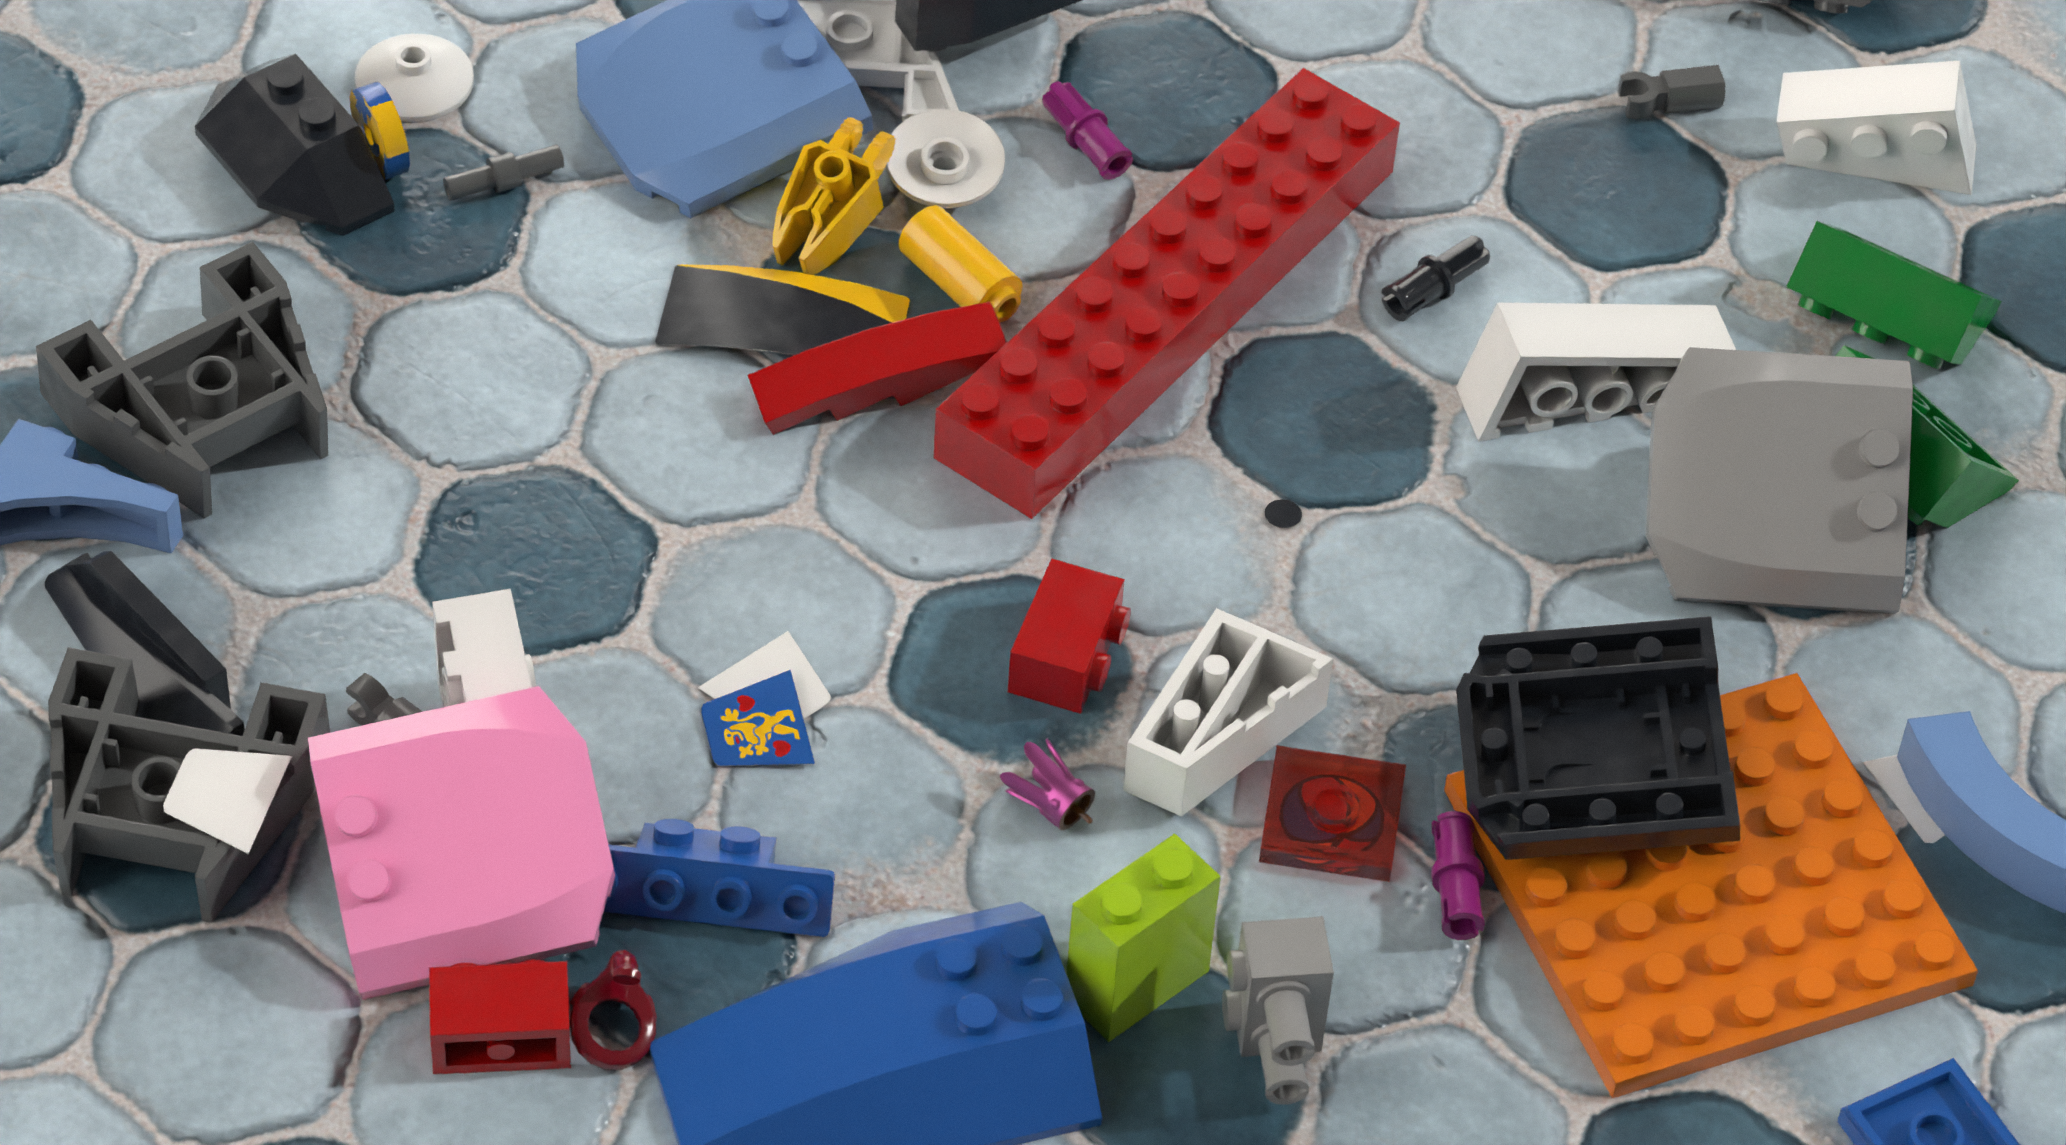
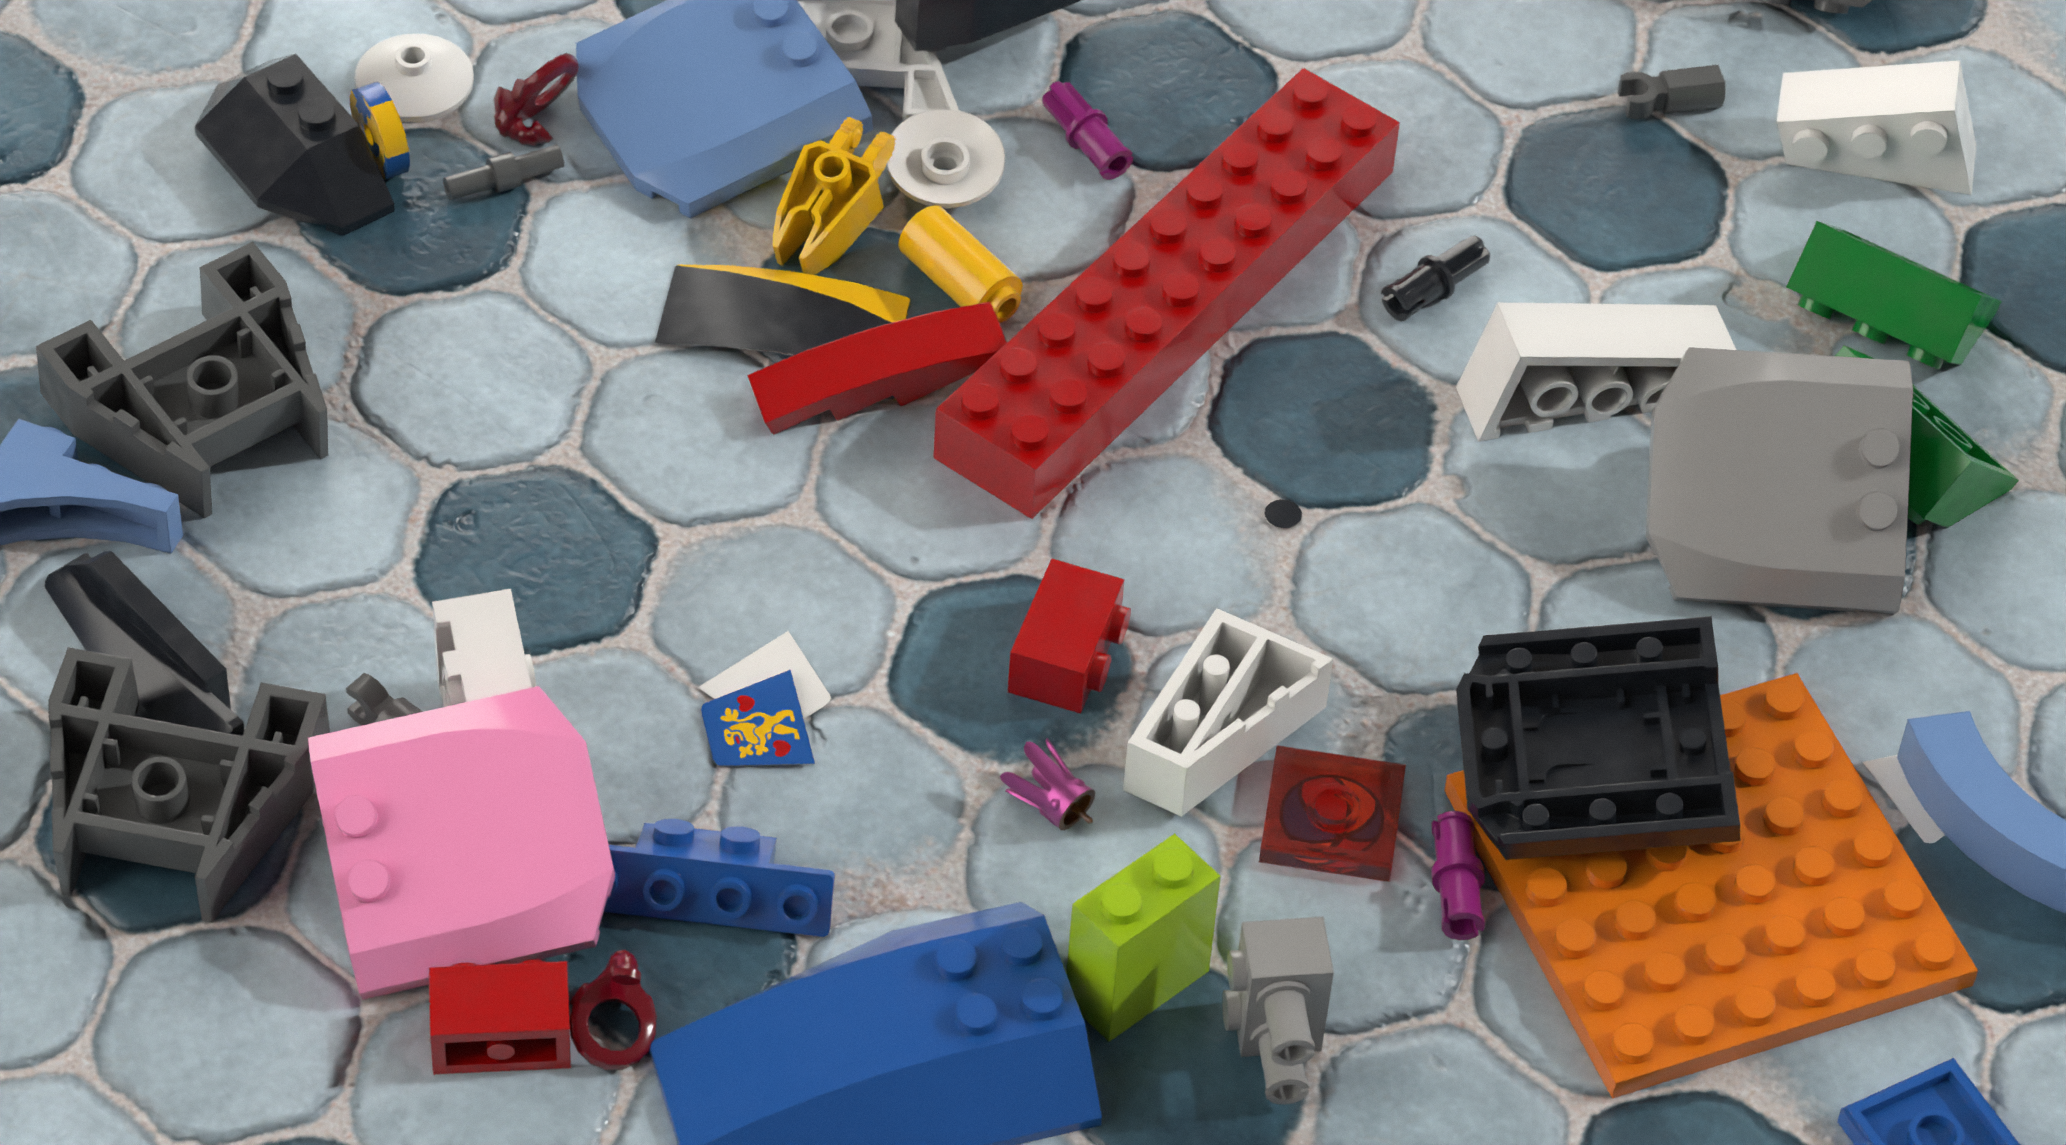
(226, 793): white sticker -> none
(526, 101): none -> dark red piece

